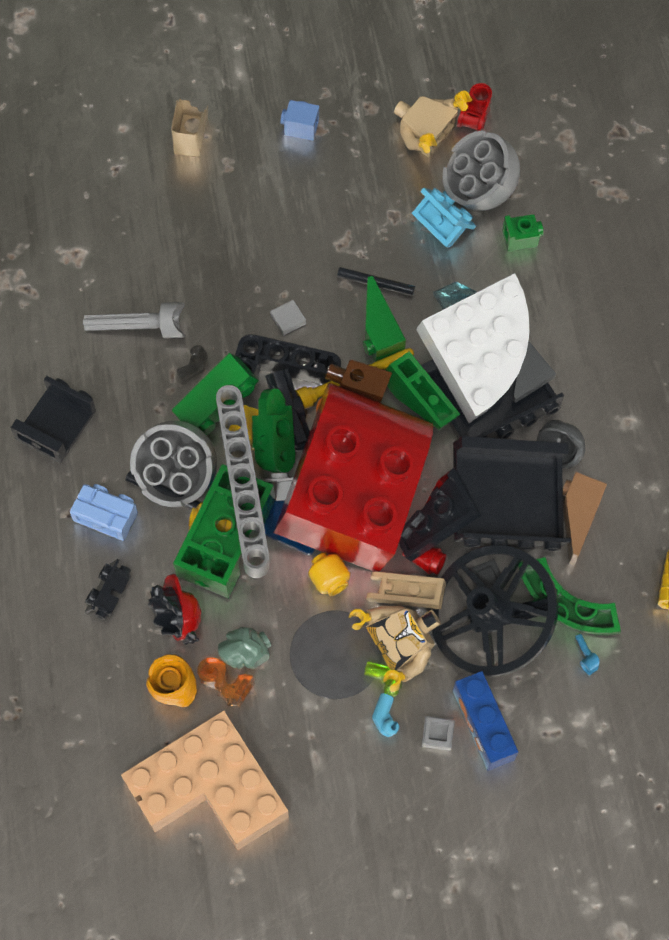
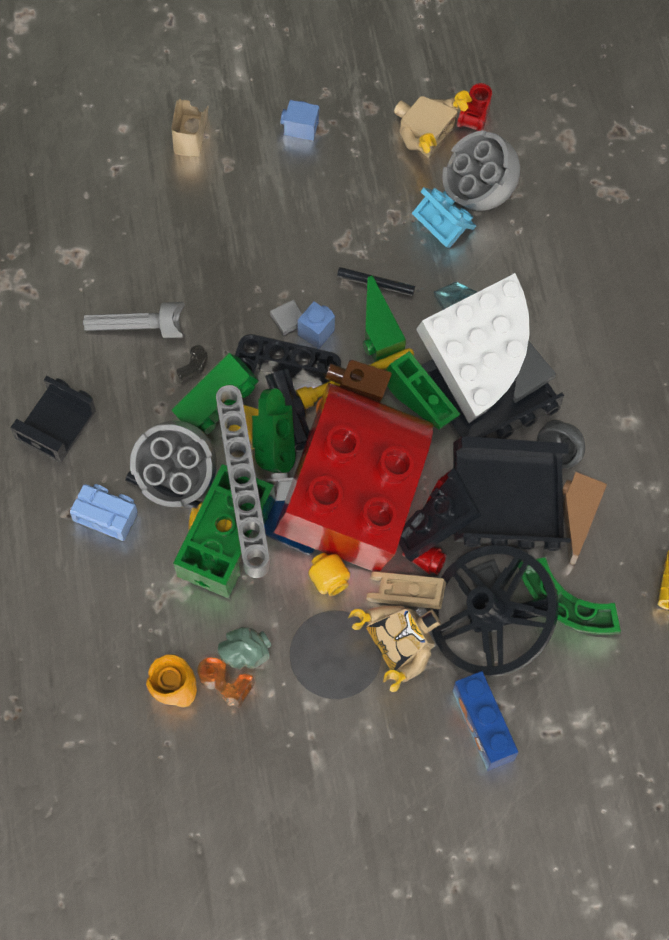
(111, 579): black hinge -> none
(175, 610): hair -> none
(209, 767): light nougat piece -> none
(316, 324): none -> medium blue brick
(378, 671): clear neon green arm -> none
(382, 718): medium azure arm -> none
(438, 733): light grey tile -> none
(521, 232): green brick -> none
(591, 662): dark azure hand -> none

